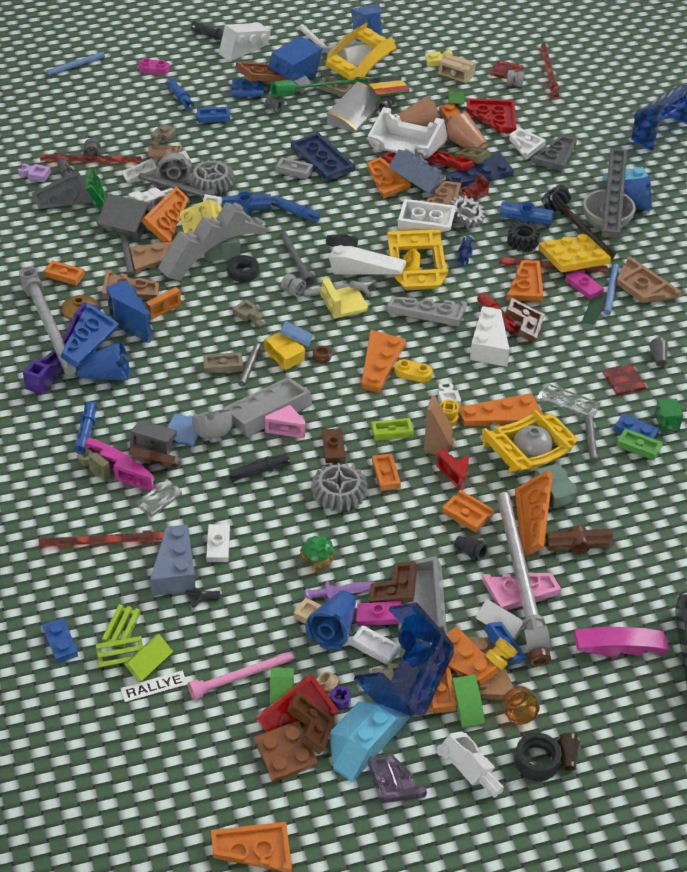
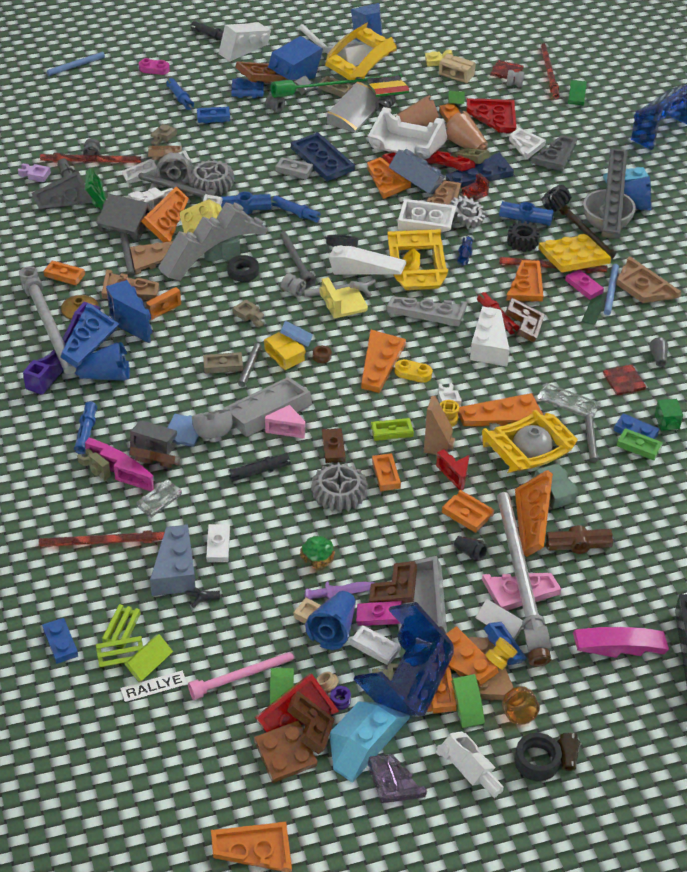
(577, 92): none -> green slope

